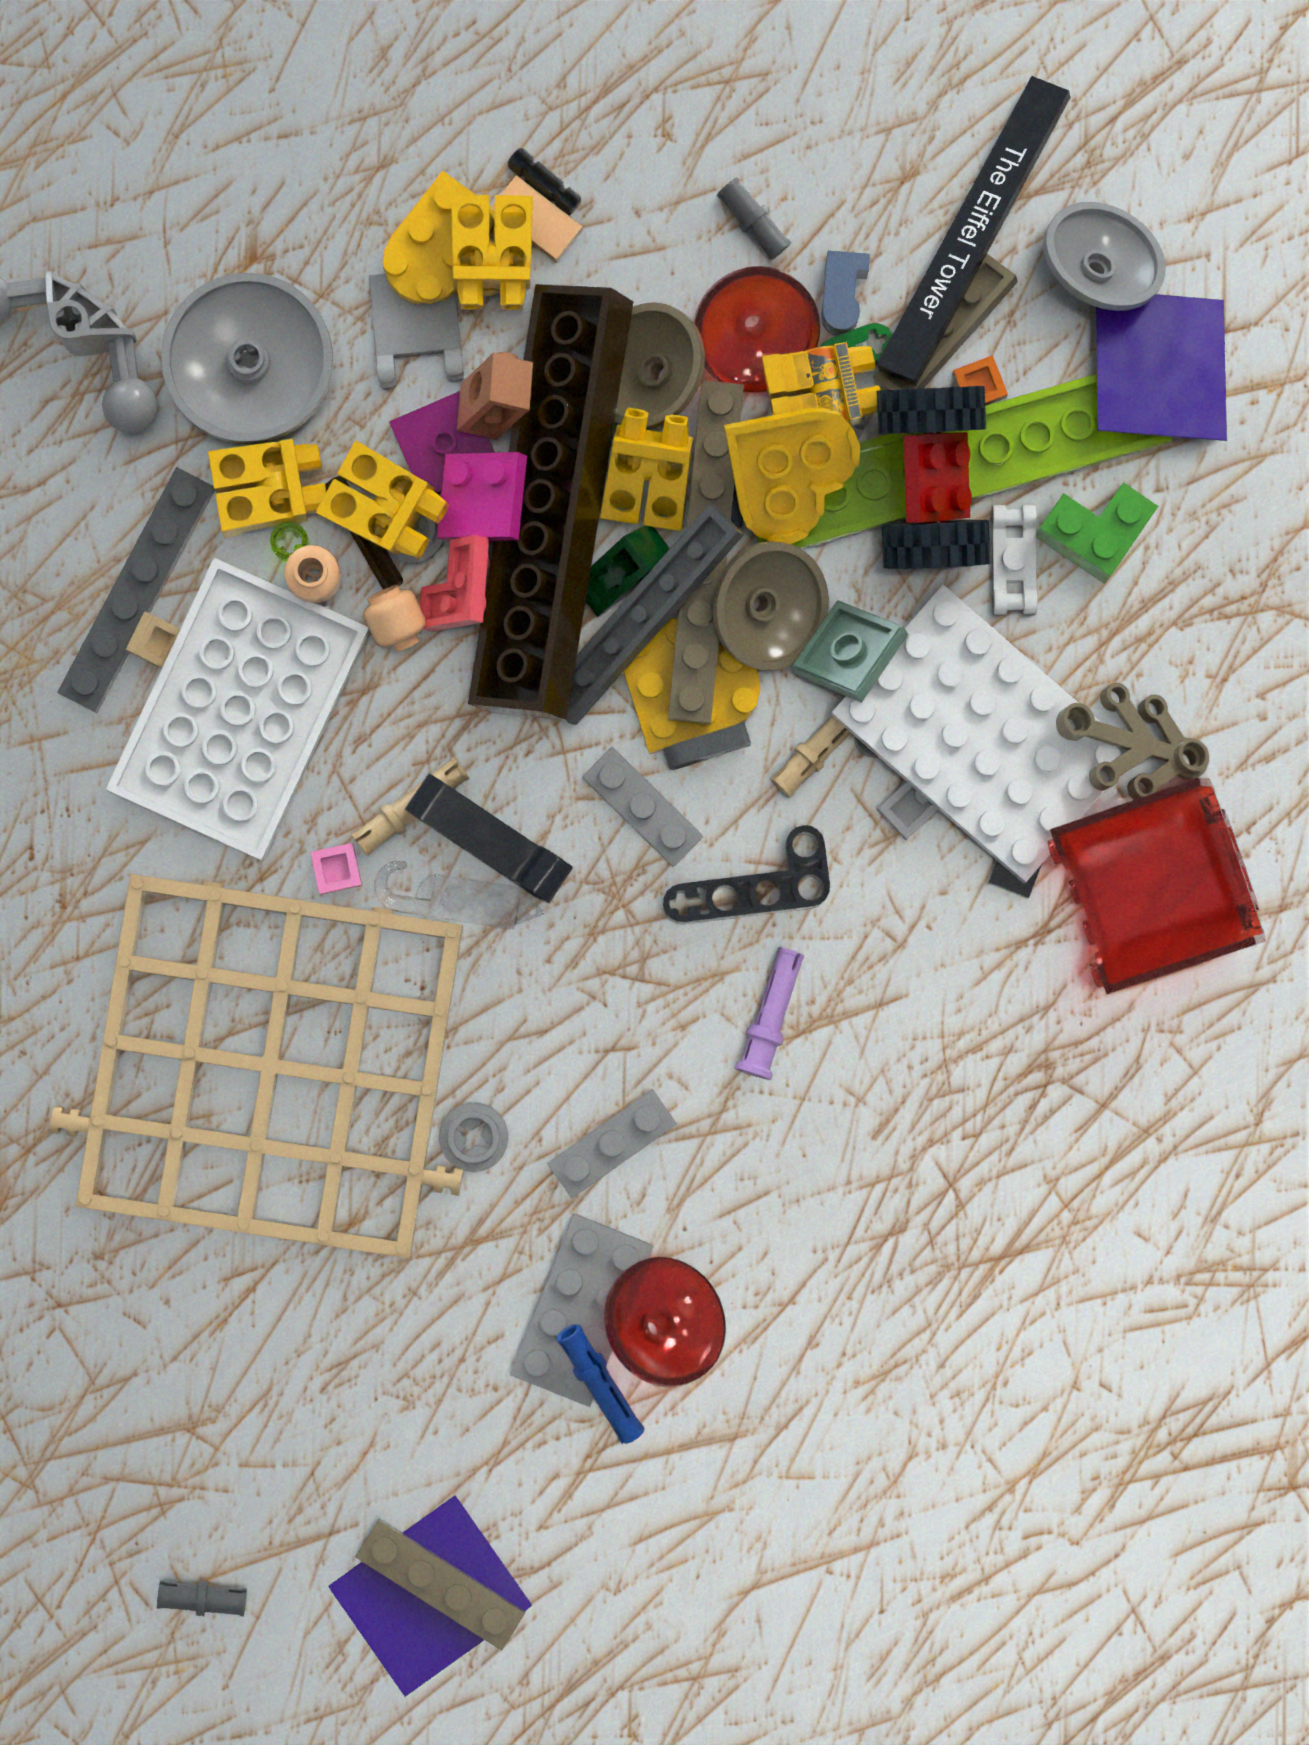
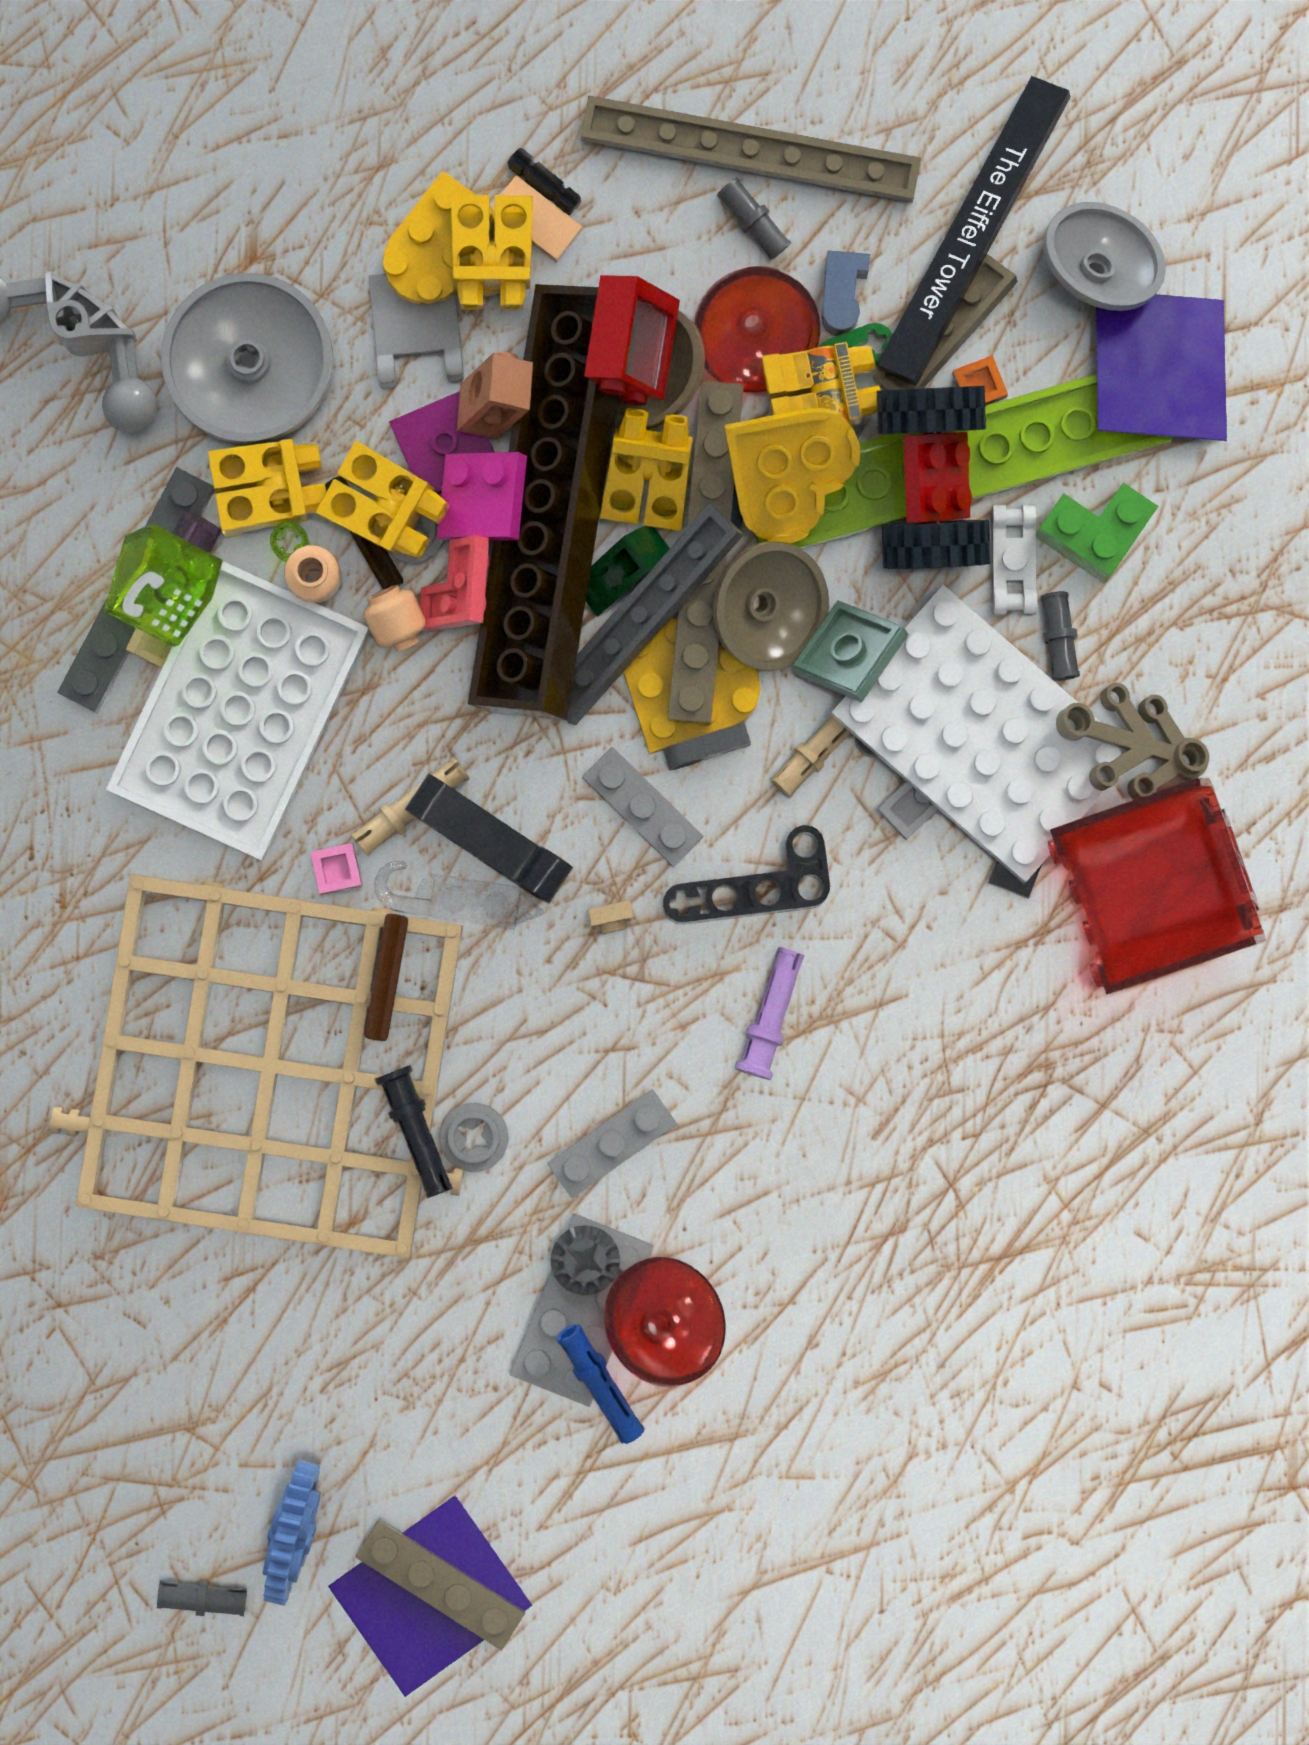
(161, 583): none -> clear neon green slope
(197, 530): none -> clear purple tile
(291, 1533): none -> medium blue gear
(386, 977): none -> reddish brown axle
(408, 1111): none -> black pin
(605, 1256): none -> dark grey gear
(611, 917): none -> tan plate
(631, 339): none -> red window
(750, 149): none -> dark tan plate
(1060, 636): none -> dark grey pin

